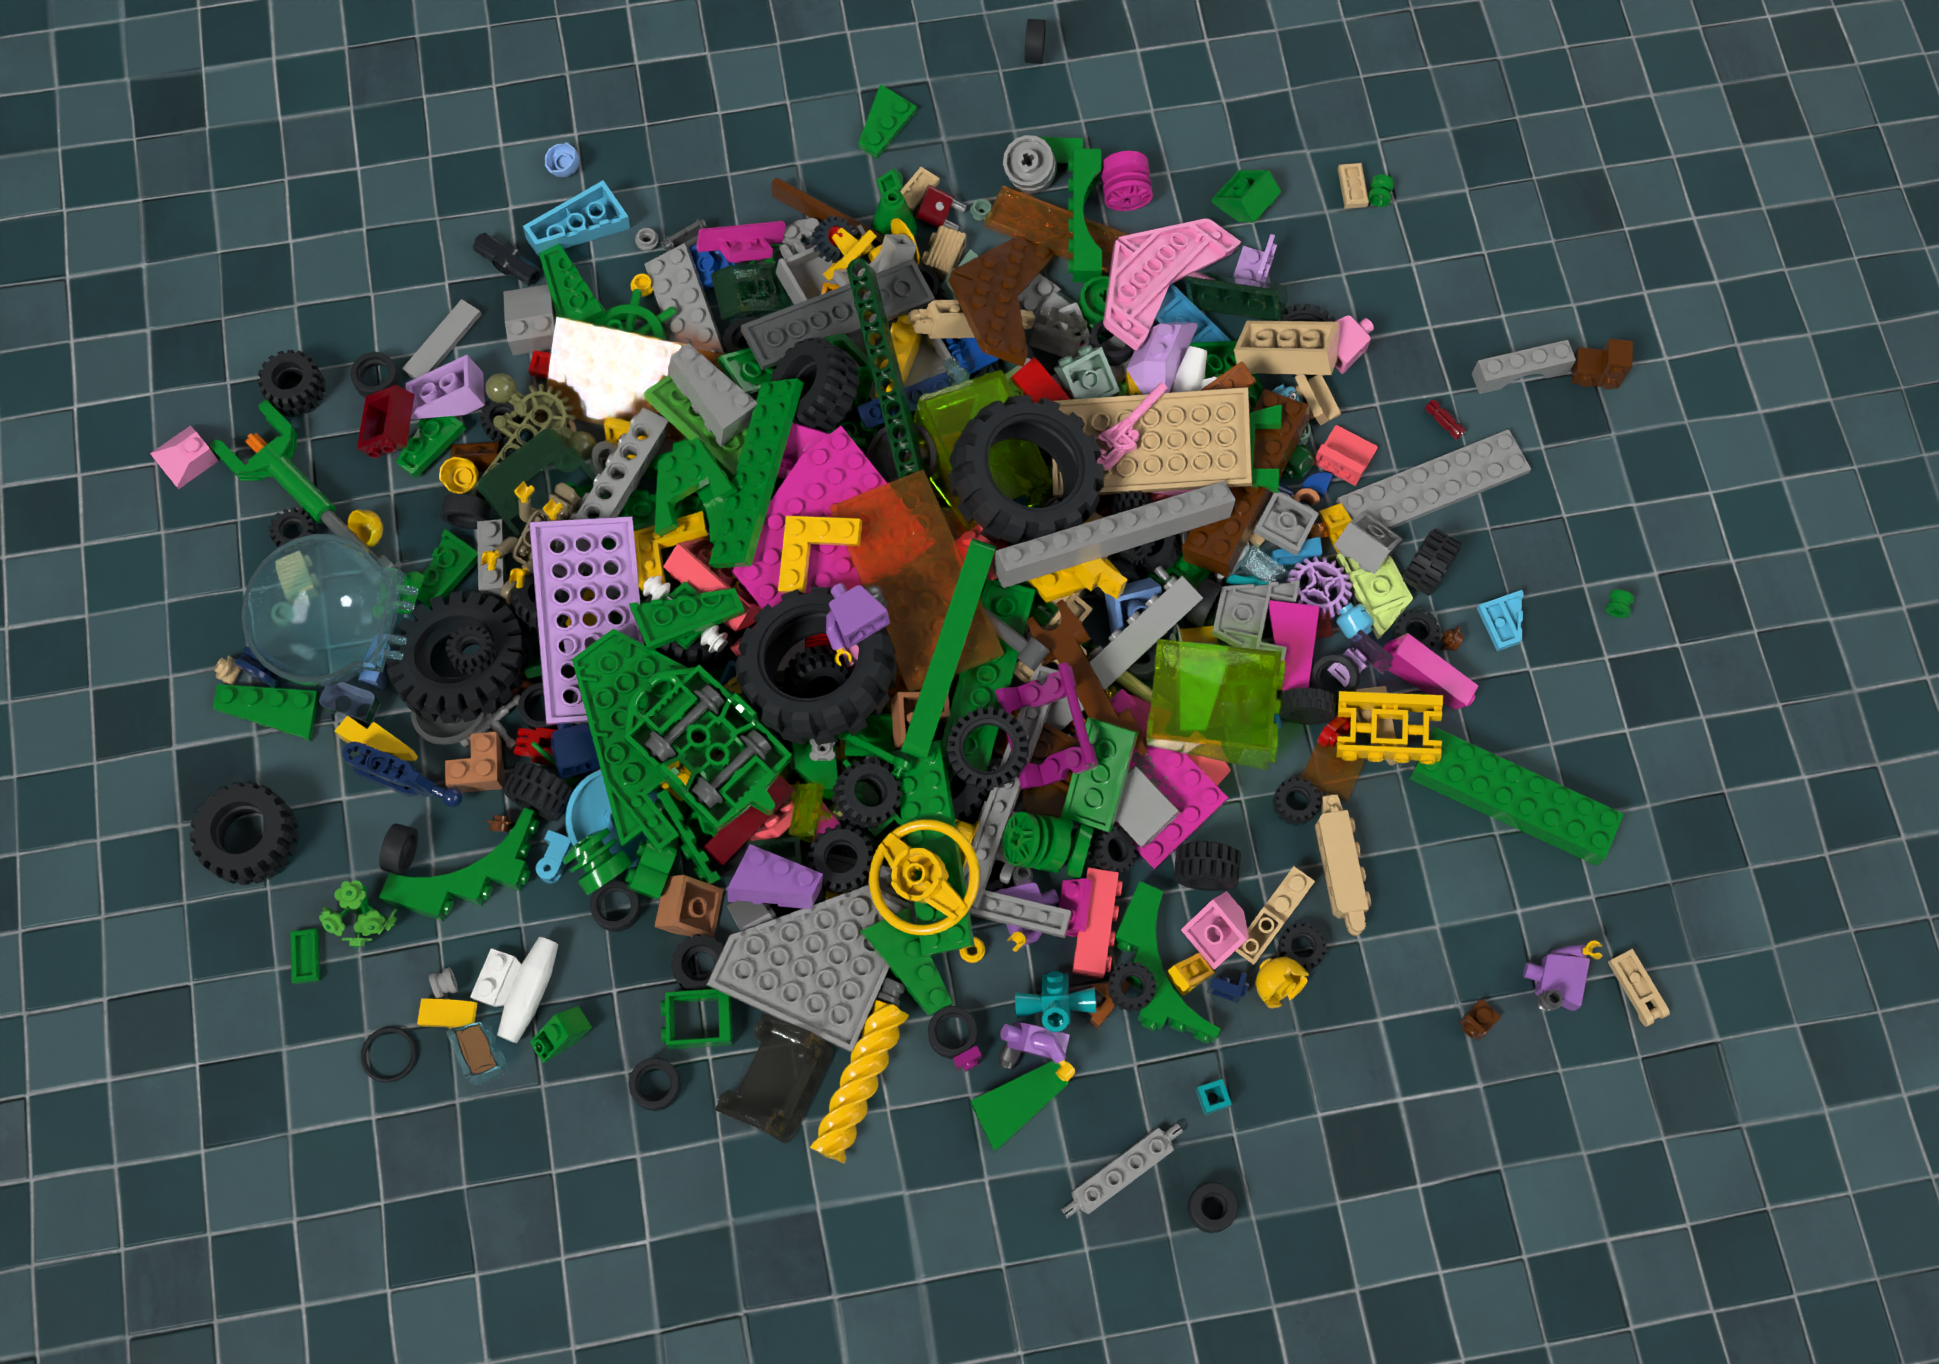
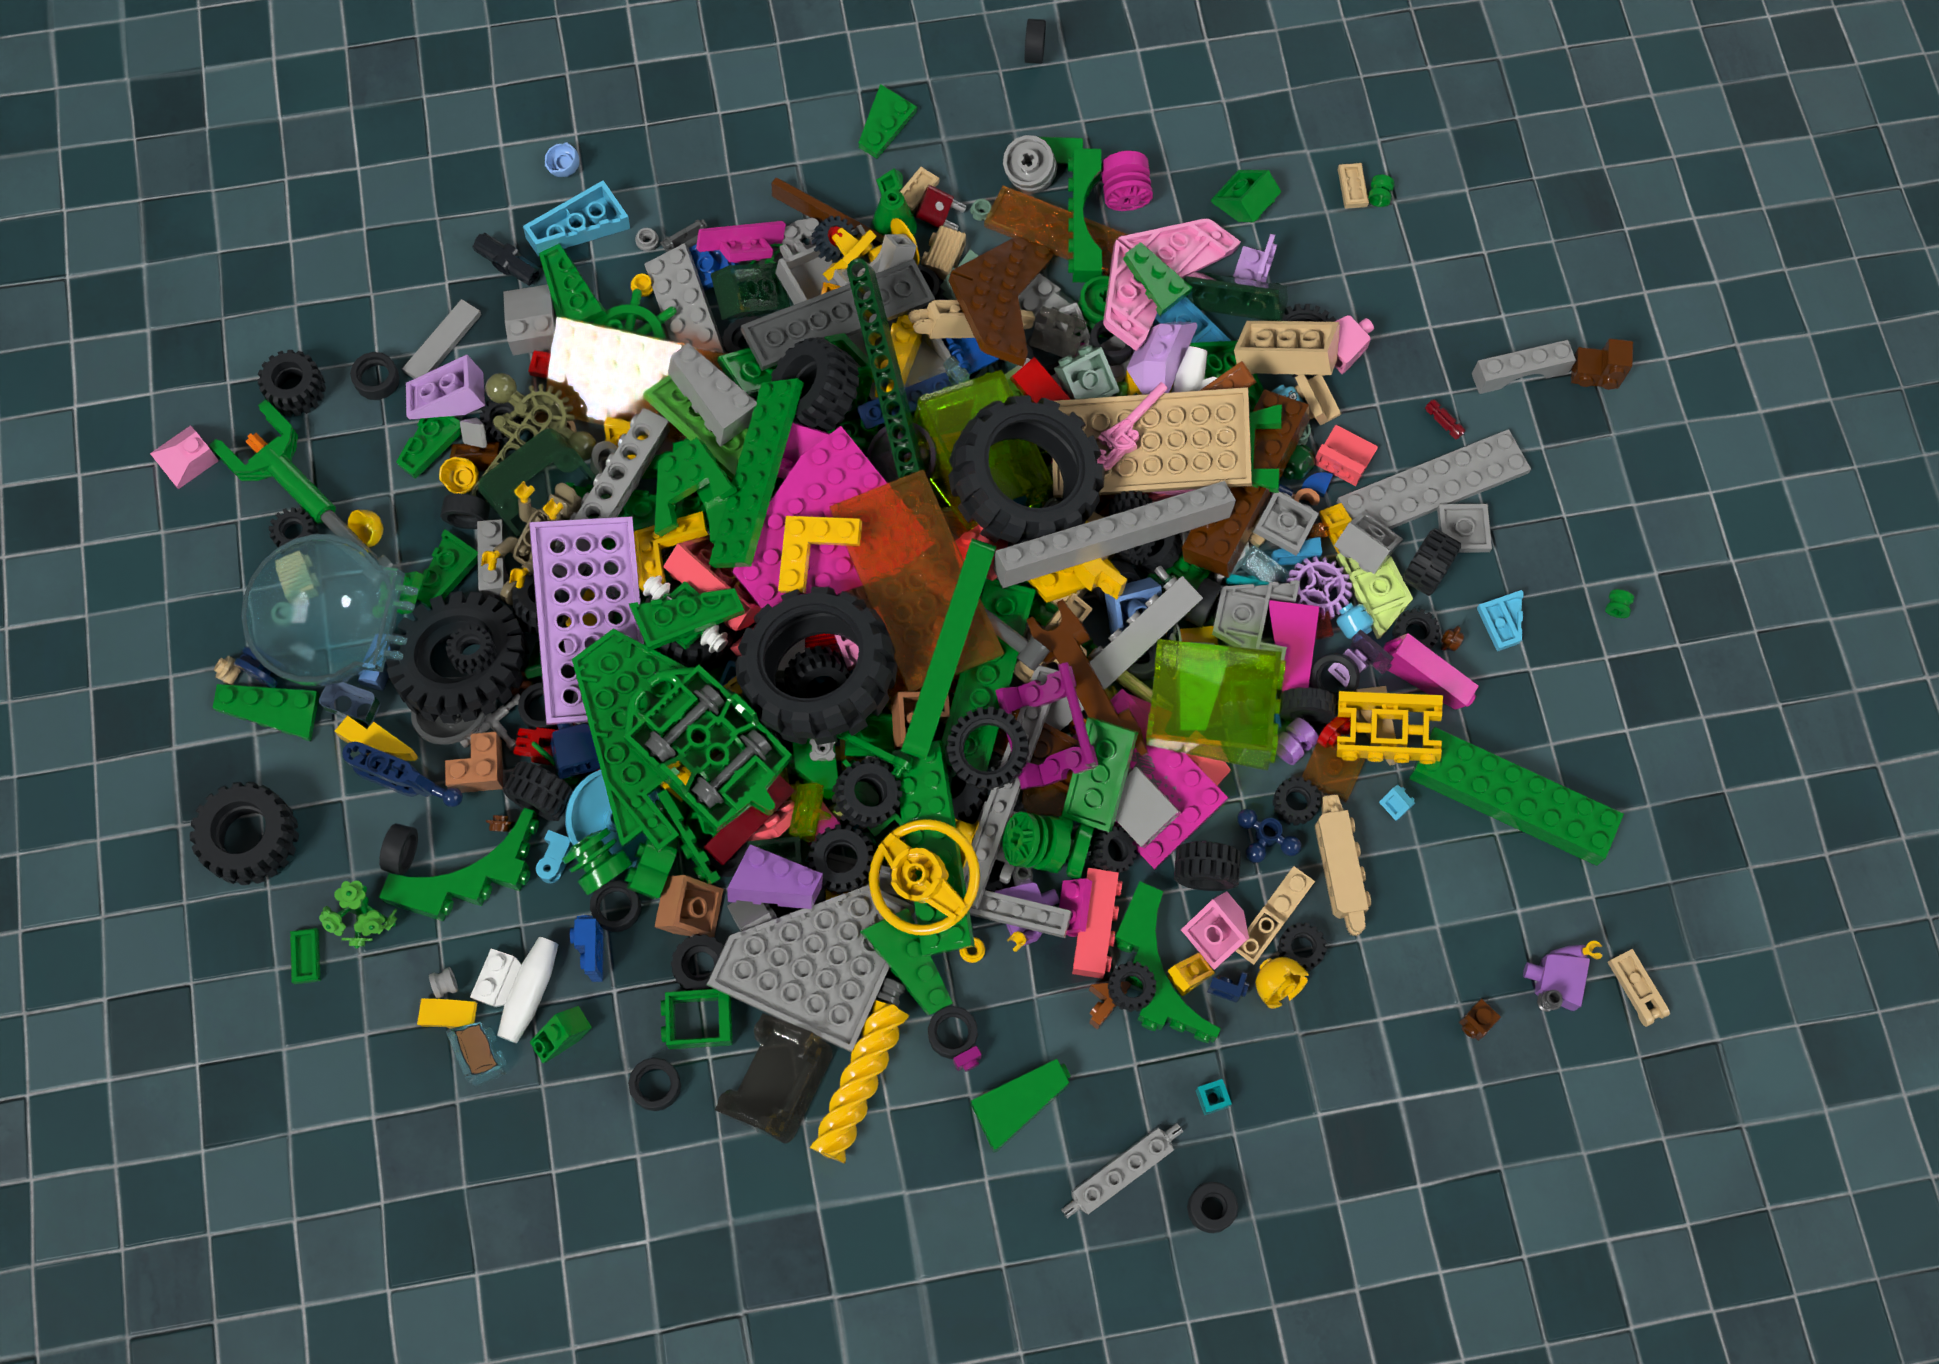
(398, 406): dark red window -> none
(399, 1076): black tyre -> none
(473, 432): none -> light grey slope
(588, 940): none -> blue plate
(854, 616): medium lavender torso -> none
(1035, 1041): medium lavender torso -> none
(1055, 1002): teal brick -> none
(1159, 280): none -> green wing
(1256, 851): none -> dark blue piece
(1295, 741): none -> medium lavender wheel
(1397, 802): none -> medium azure tile
(1467, 525): none -> light grey plate

